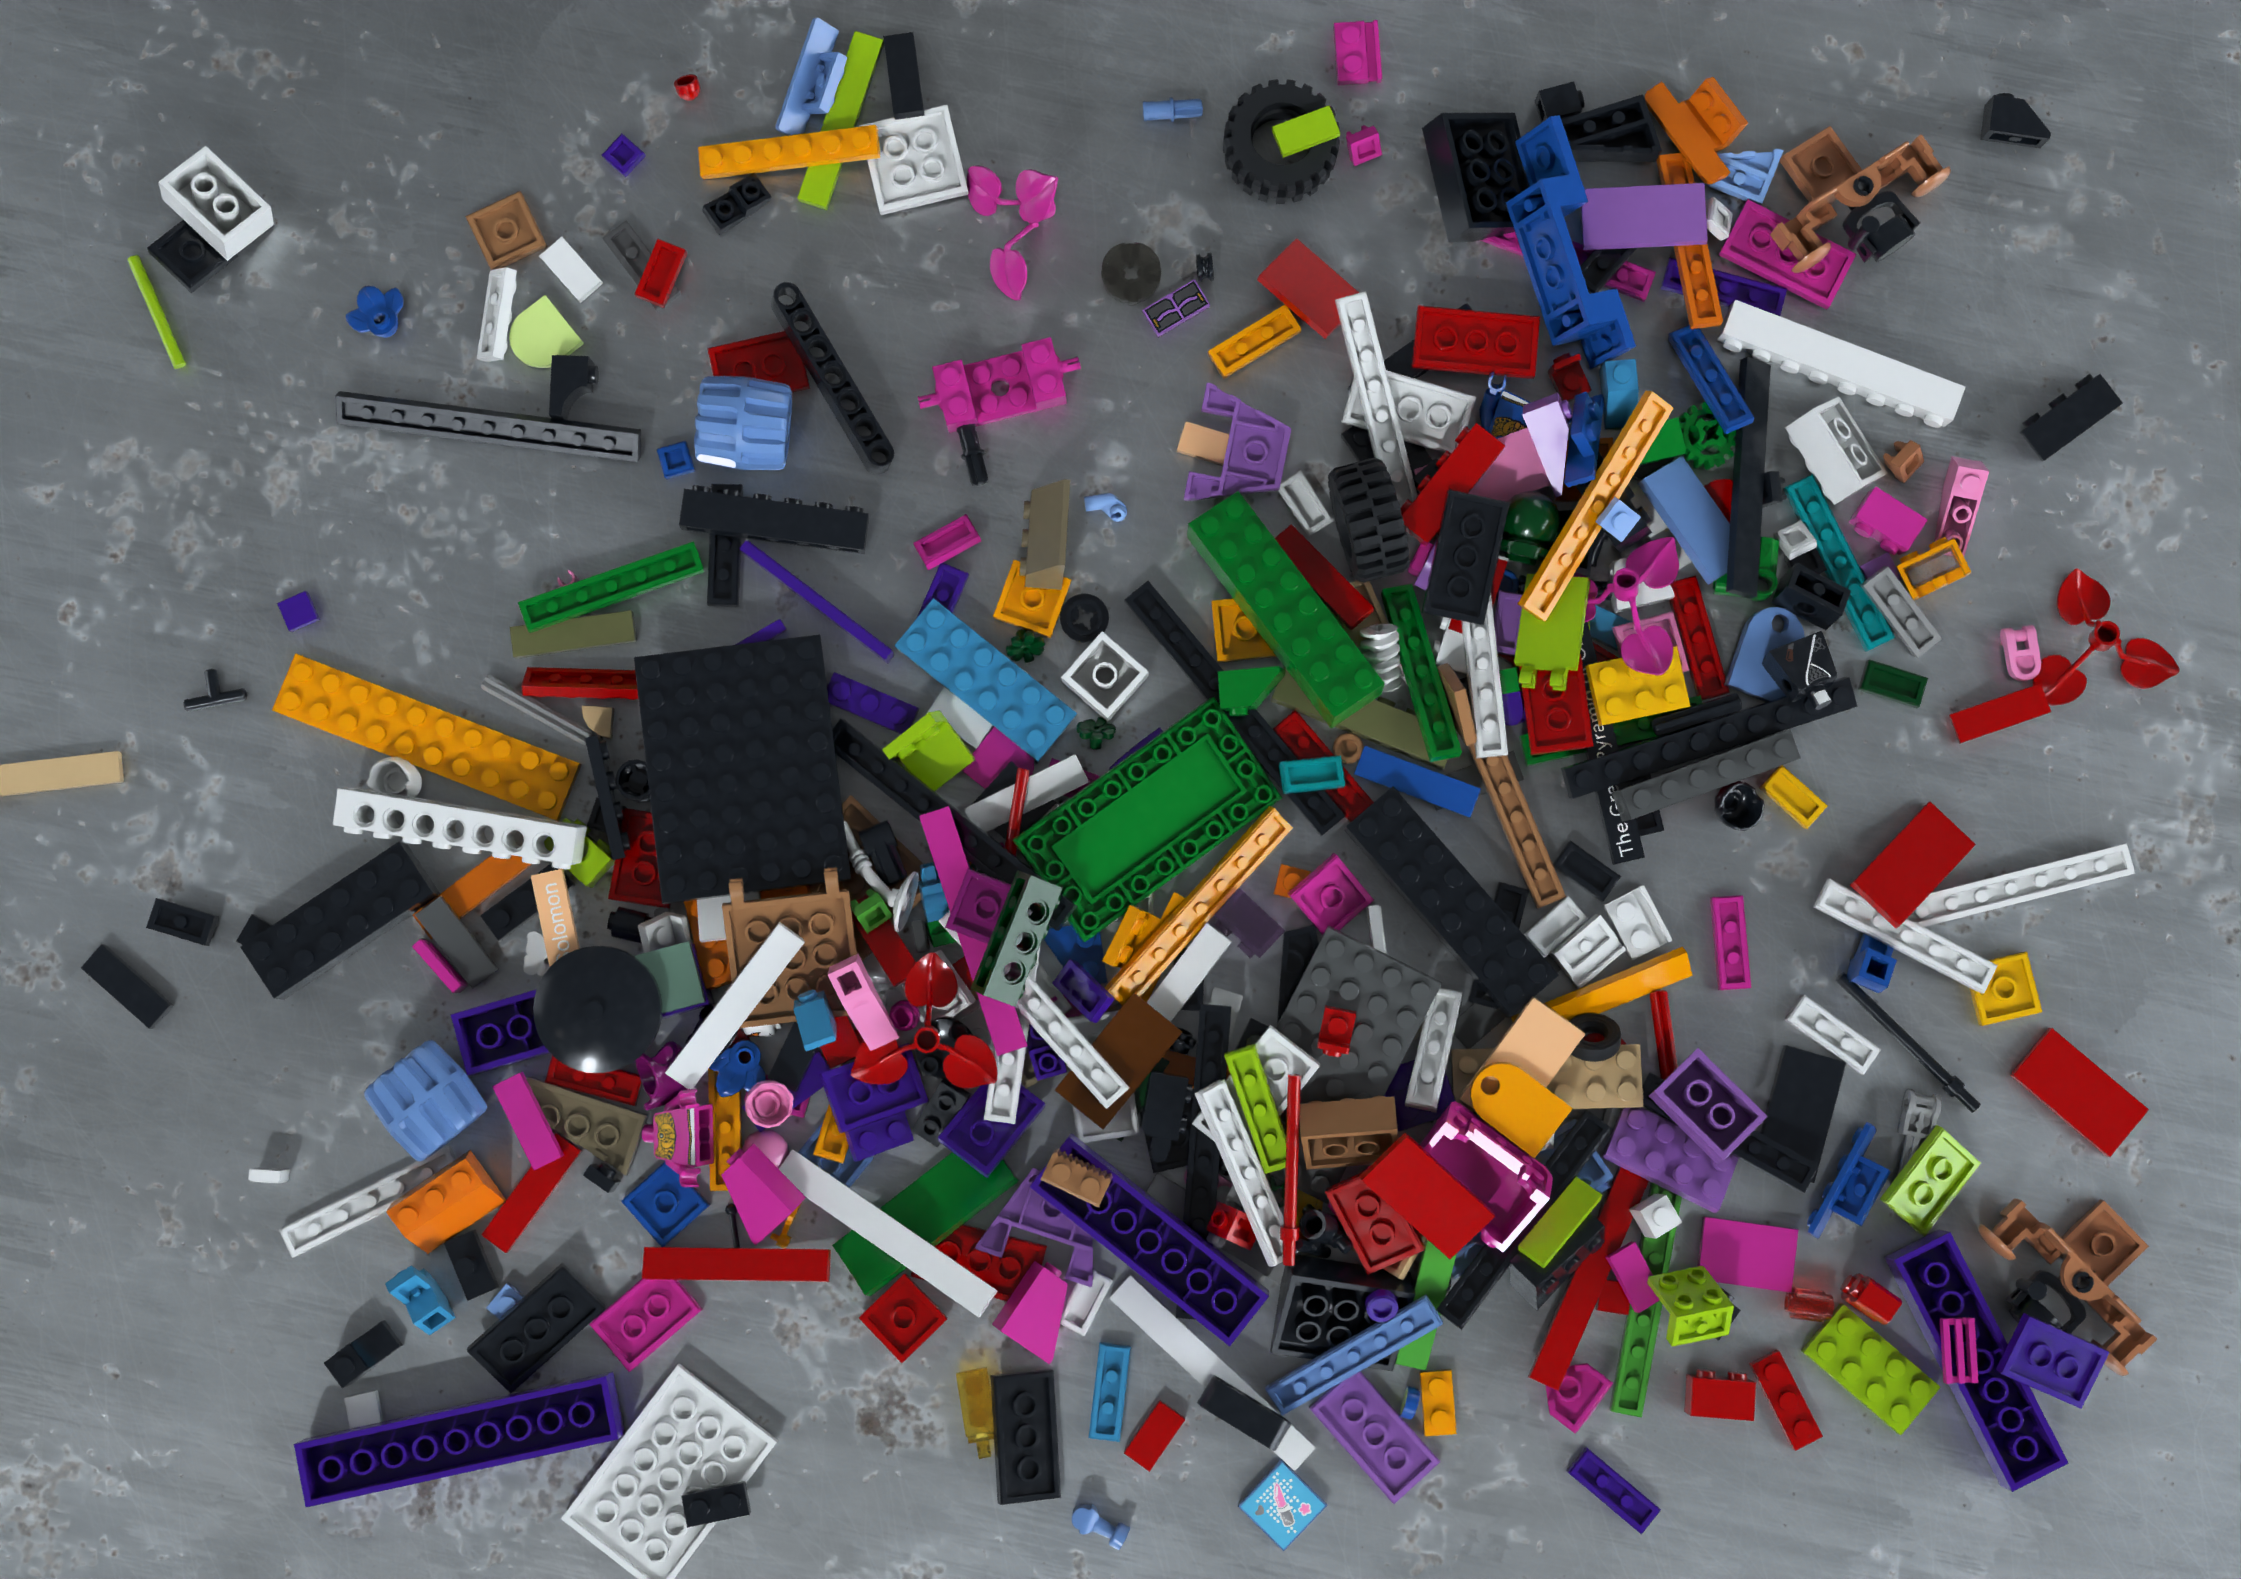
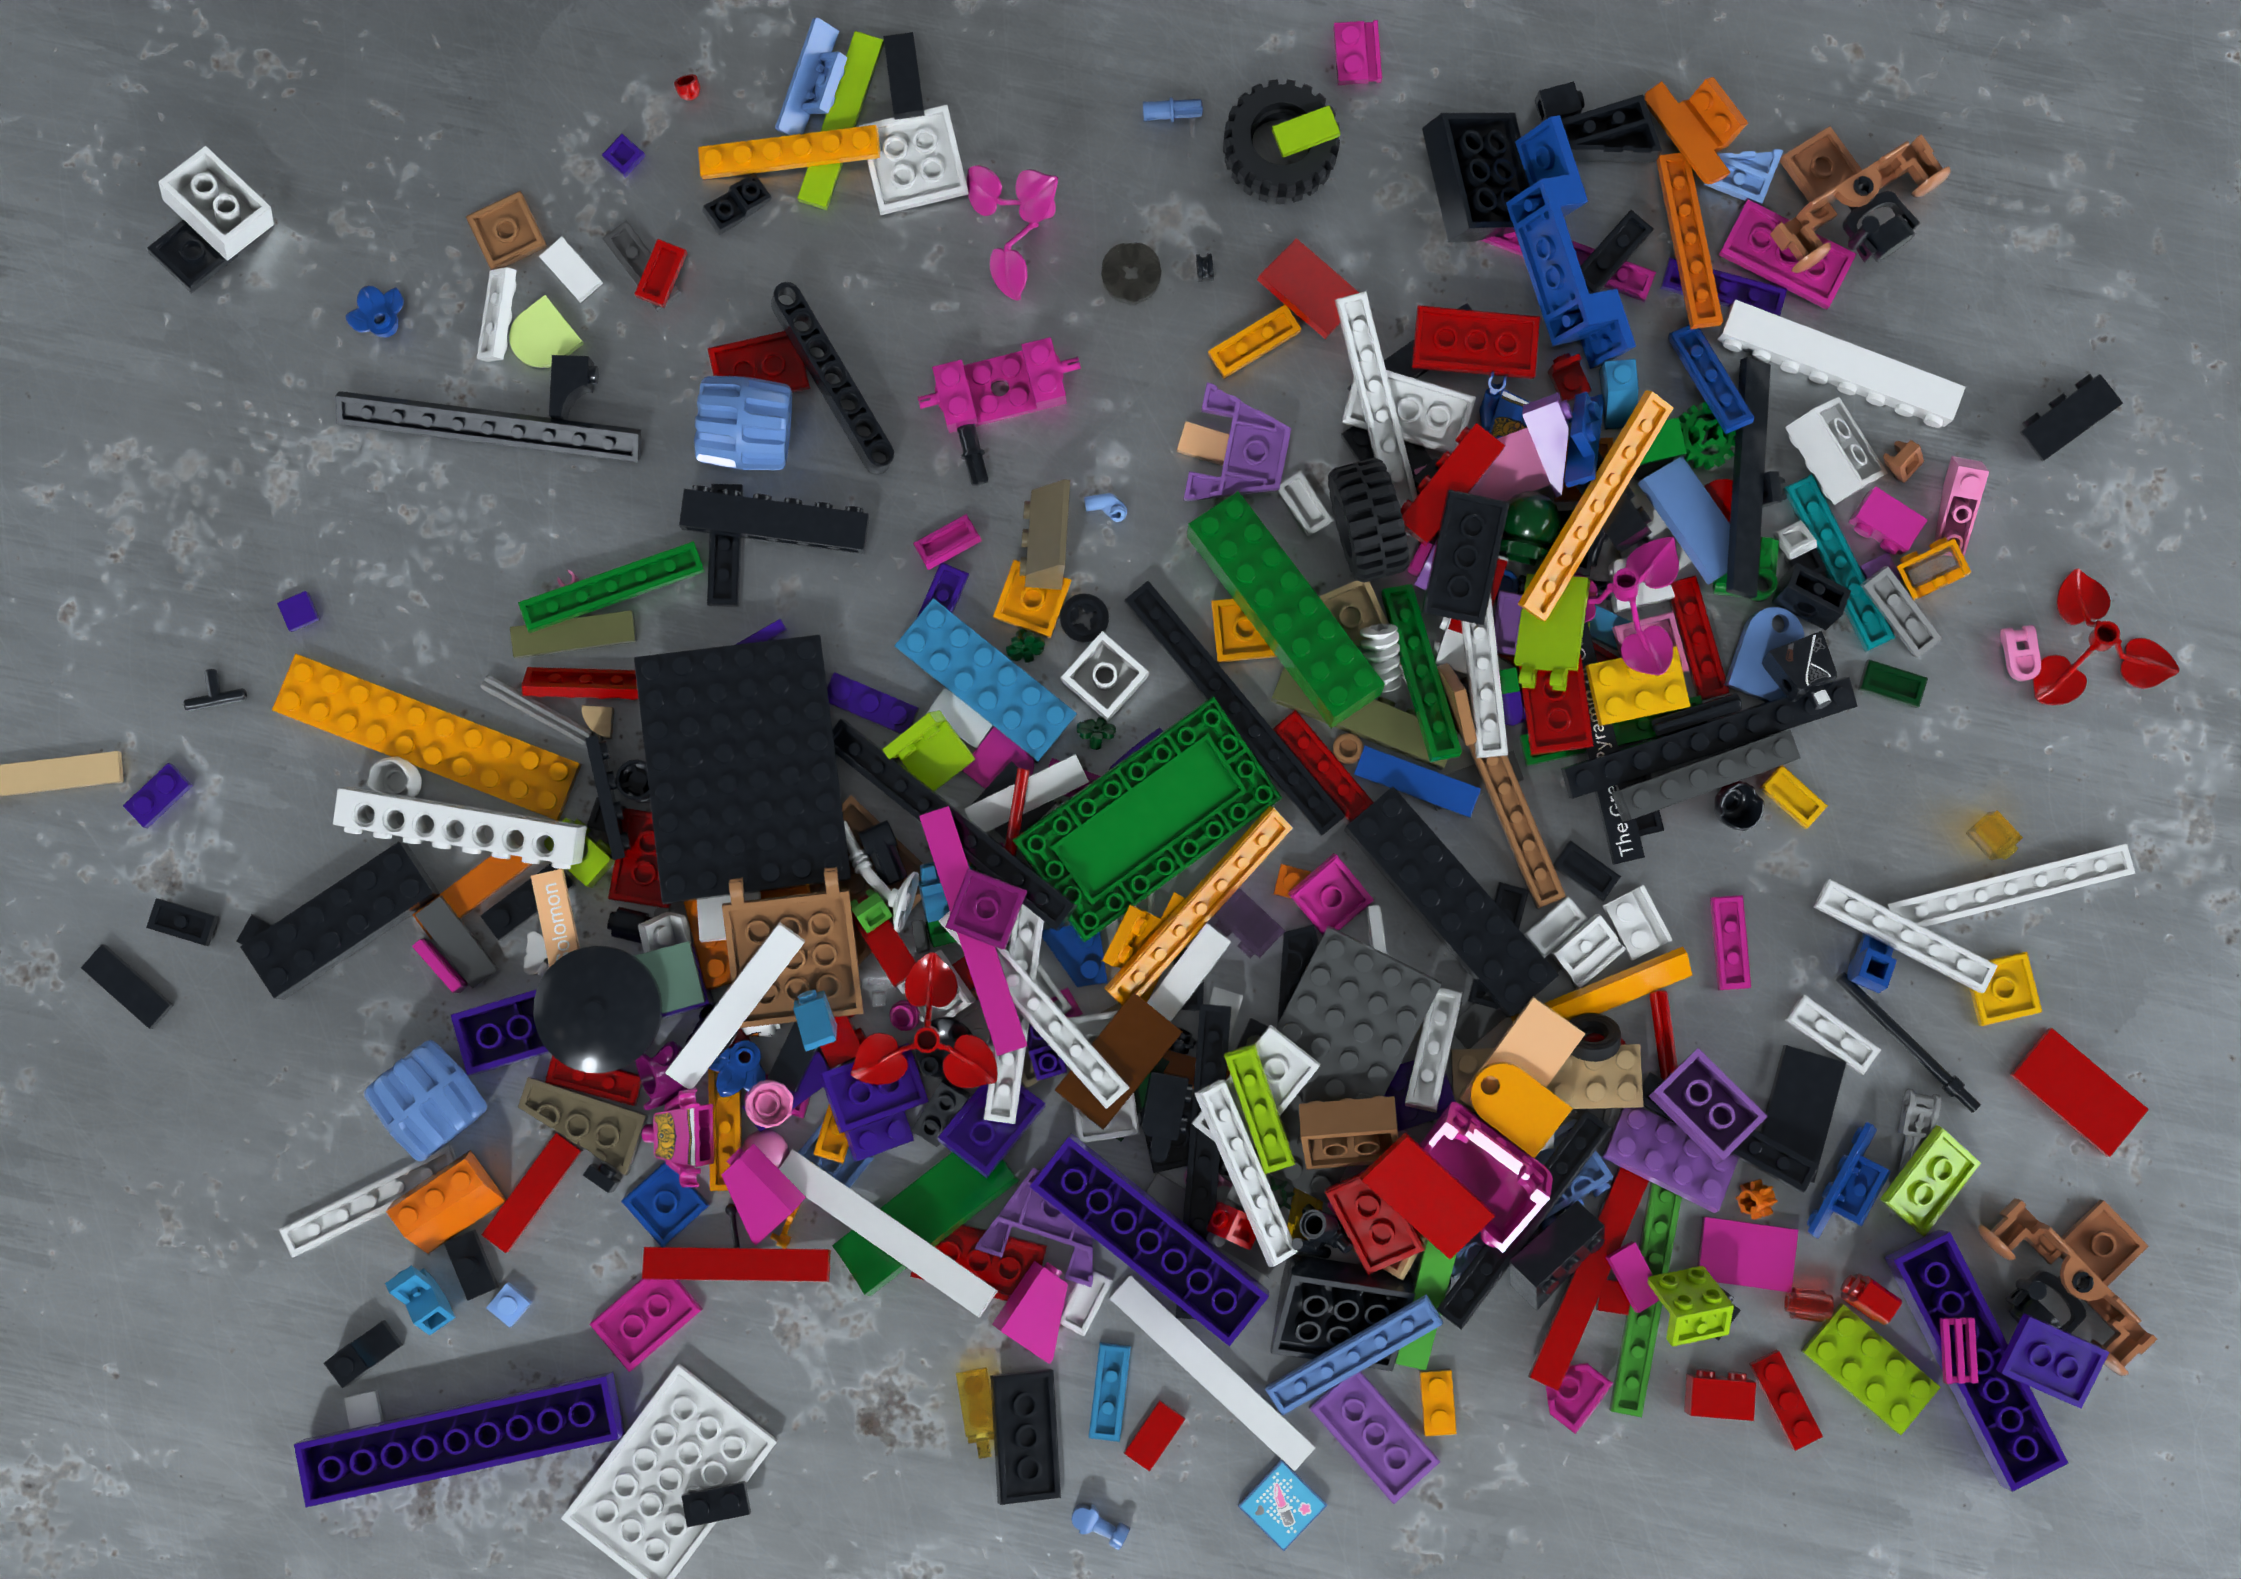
(156, 312): lime bar -> none
(157, 795): none -> dark purple plate
(269, 1175): white tile -> none
(528, 1120): dark pink tile -> none
(536, 1328): black tile -> none
(676, 460): blue tile -> none
(817, 601): dark purple tile -> none
(862, 1002): bright pink slope -> none
(903, 1318): red plate -> none
(1002, 945): brick -> none
(1076, 1177): medium nougat brick -> none
(1083, 991): dark purple tile -> none
(1176, 308): tile -> none
(1244, 1413): black beam -> none
(1247, 688): green slope -> none
(1289, 1231): red bar -> none
(1312, 774): teal tile -> none
(1325, 578): red tile -> none
(1336, 1031): red bracket -> none
(1363, 145): dark pink tile -> none
(1381, 1305): dark purple tile -> none
(1409, 1402): blue tile -> none
(1560, 1222): lime tile -> none
(1613, 1490): dark purple tile -> none
(1618, 519): light blue plate -> none
(1644, 216): medium lavender tile -> none
(1655, 1215): white brick -> none
(1718, 218): white tile -> none
(1756, 1199): none -> orange gear
(1912, 865): red tile -> none
(1995, 836): none -> clear yellow brick
(2000, 713): red tile -> none
(2012, 122): black slope -> none

